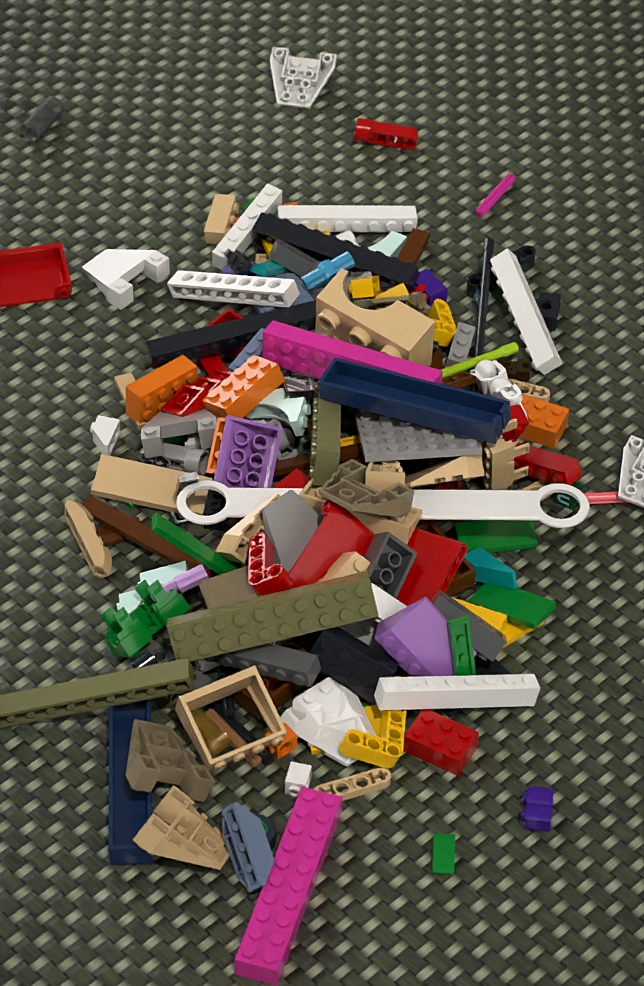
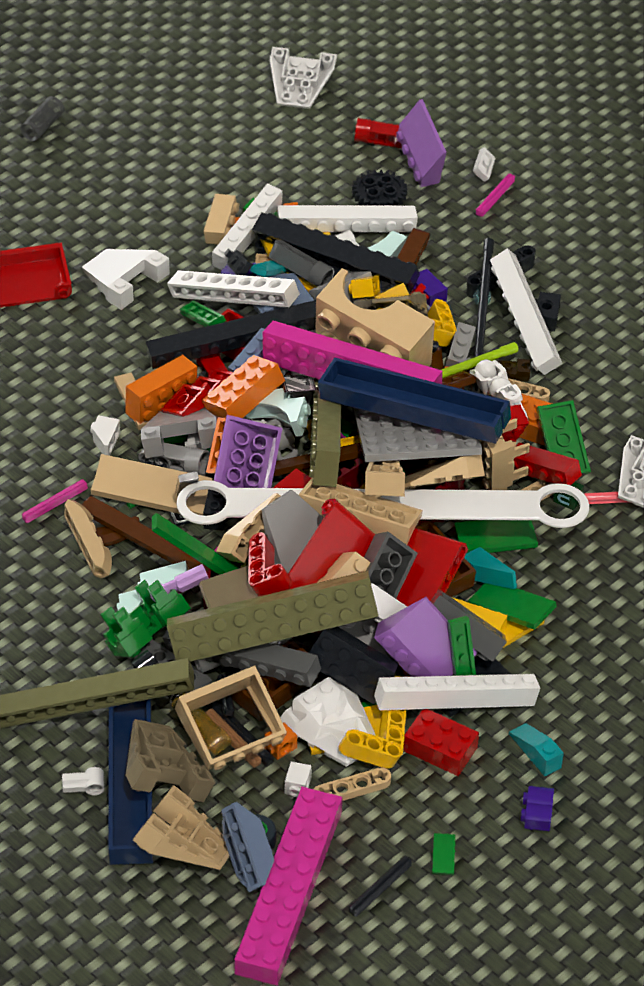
(54, 501): none -> dark pink axle
(90, 781): none -> white piece
(201, 314): none -> green tile
(327, 270): dark azure piece -> none
(349, 491): dark tan wedge -> none
(379, 189): none -> black gear
(380, 886): none -> black axle
(422, 145): none -> medium lavender slope
(484, 164): none -> white plate
(539, 748): none -> teal slope
(563, 432): none -> green tile

